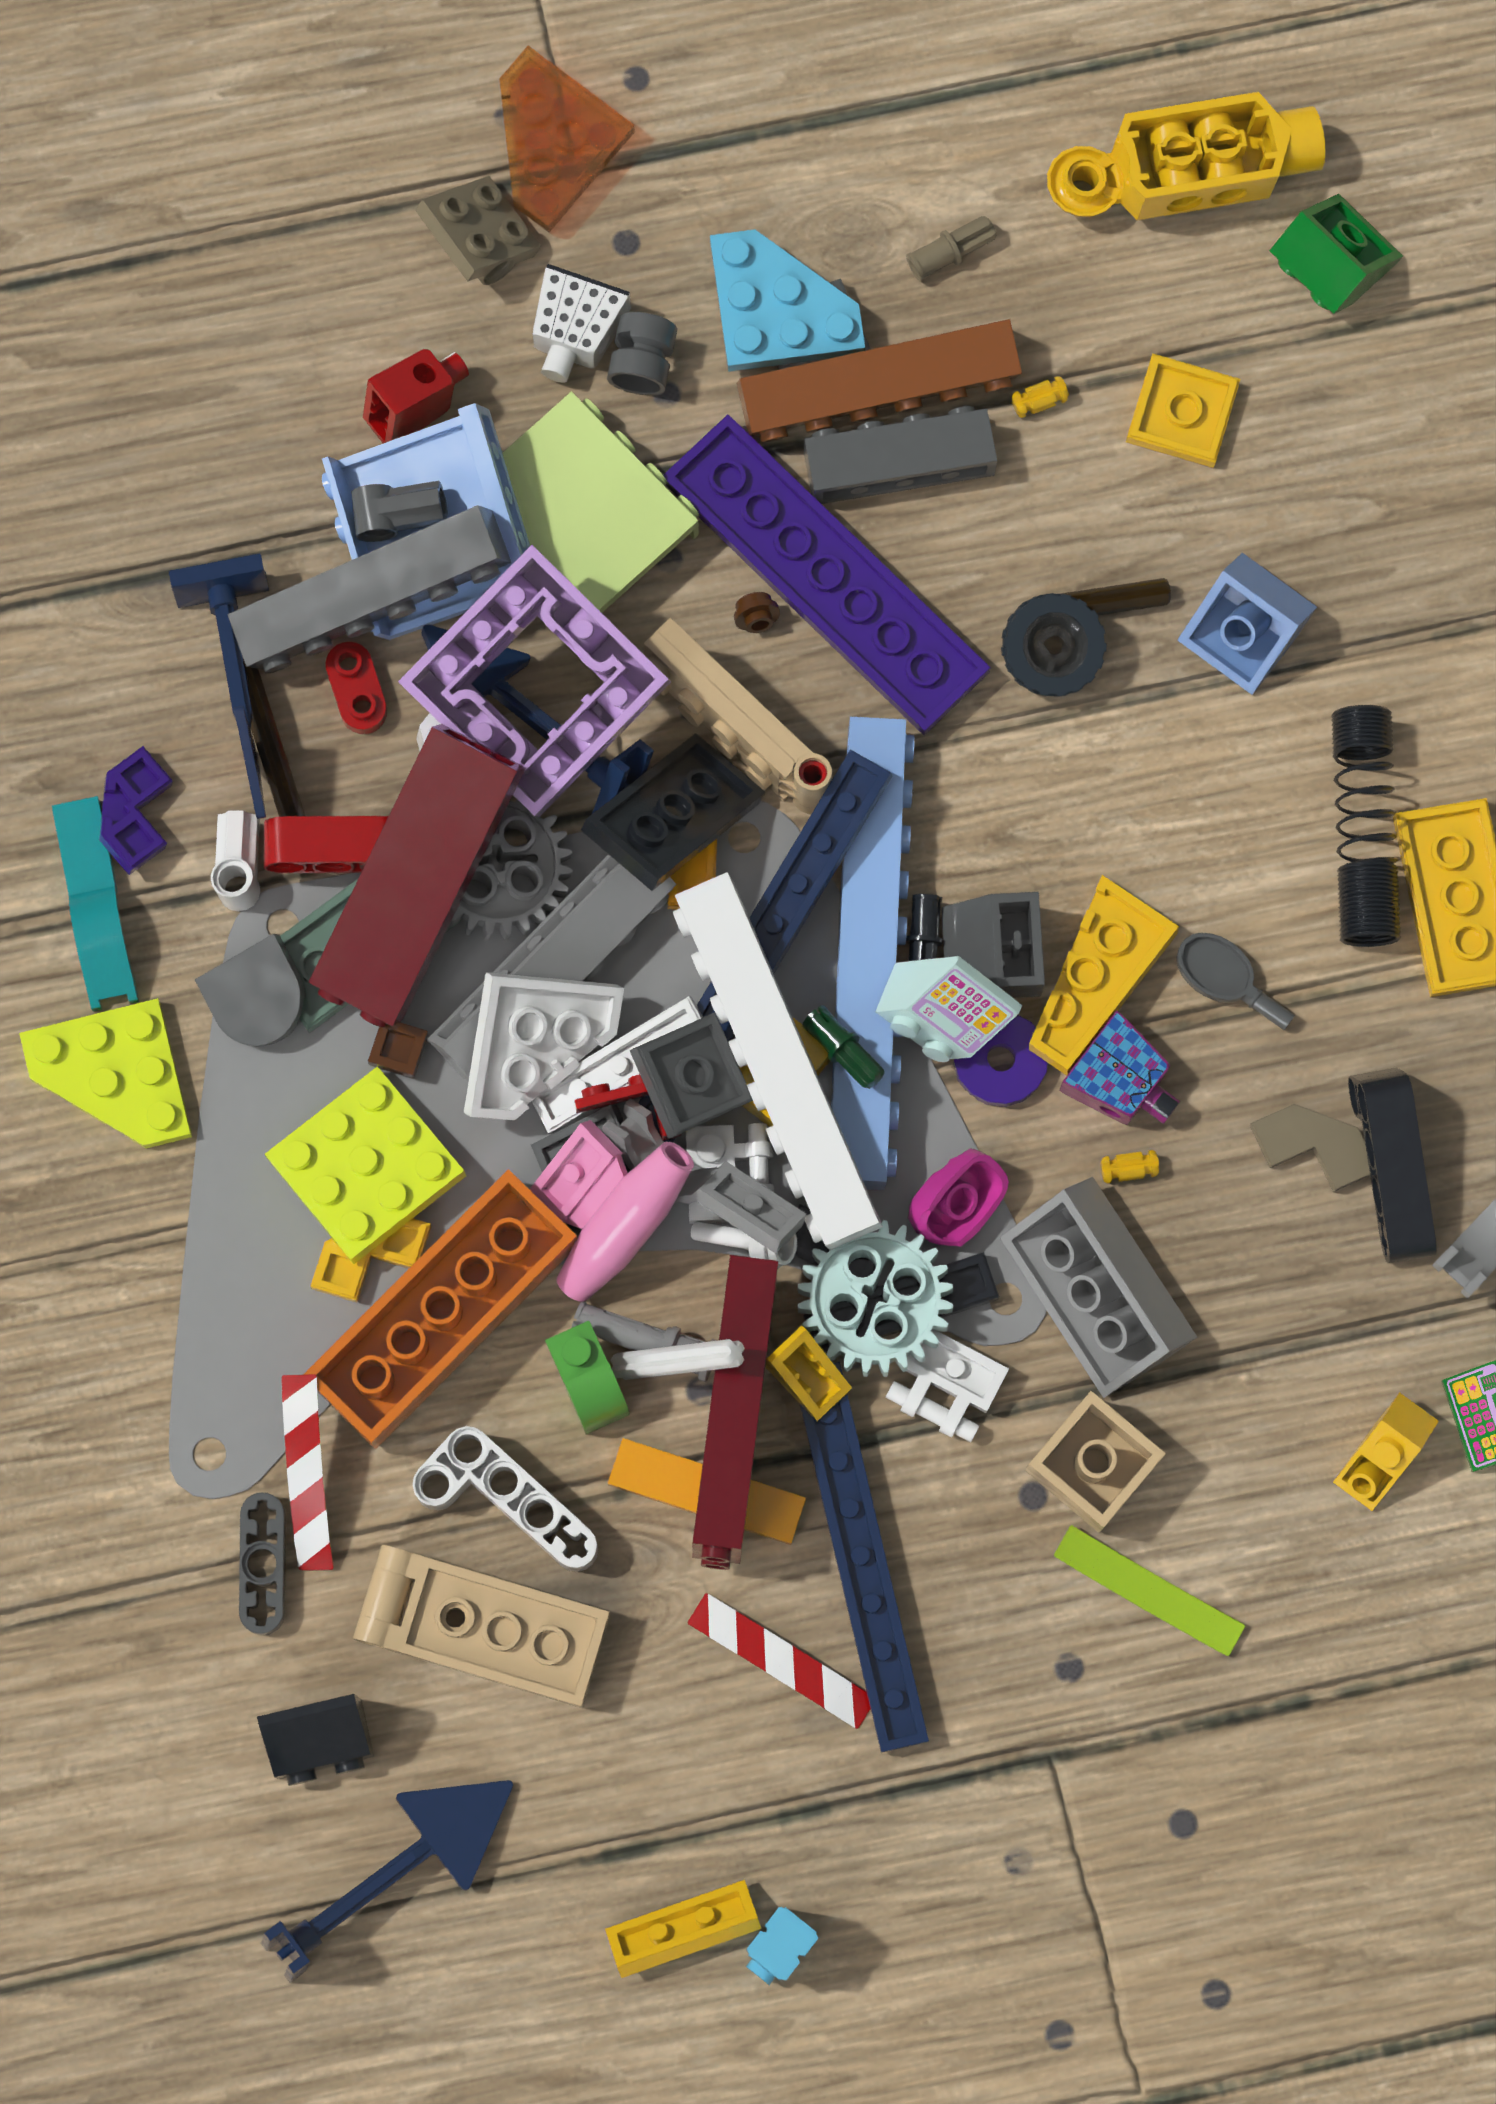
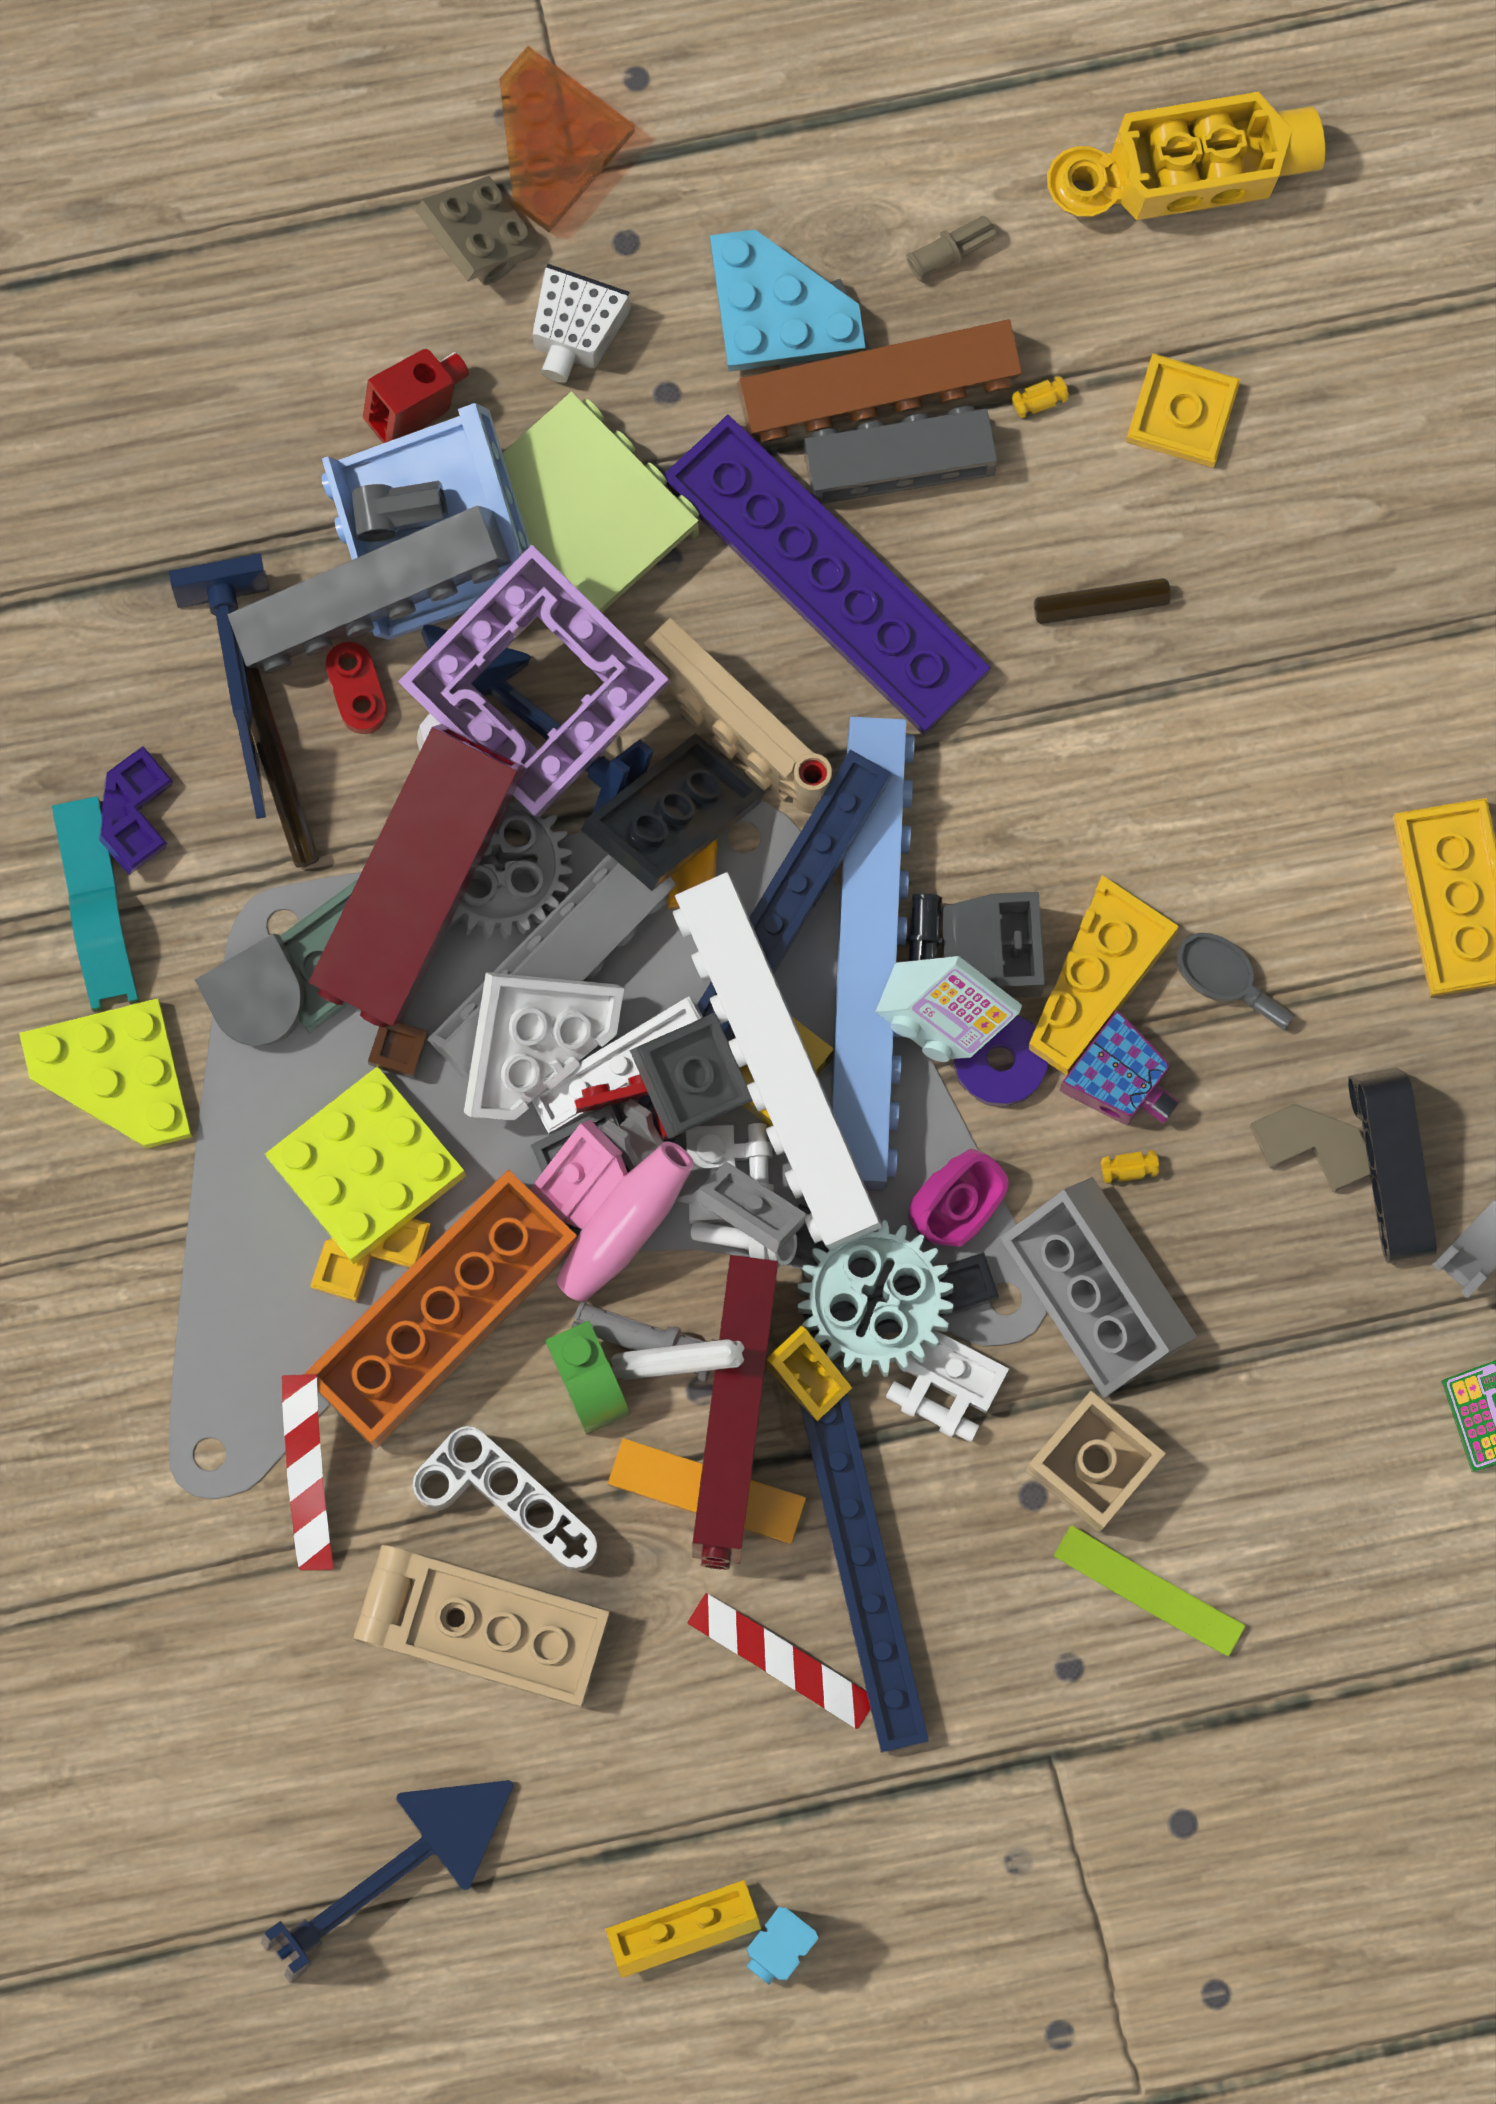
(237, 856): white piece -> none
(251, 1527): dark grey beam -> none
(316, 1739): black slope -> none
(320, 843): red beam -> none
(640, 361): dark grey wheel -> none
(756, 612): reddish brown plate -> none
(843, 1047): dark green axle -> none
(1081, 644): black wheel -> none
(1246, 623): medium blue slope -> none
(1334, 253): green slope -> none
(1369, 885): black piece -> none
(1386, 1451): yellow slope -> none

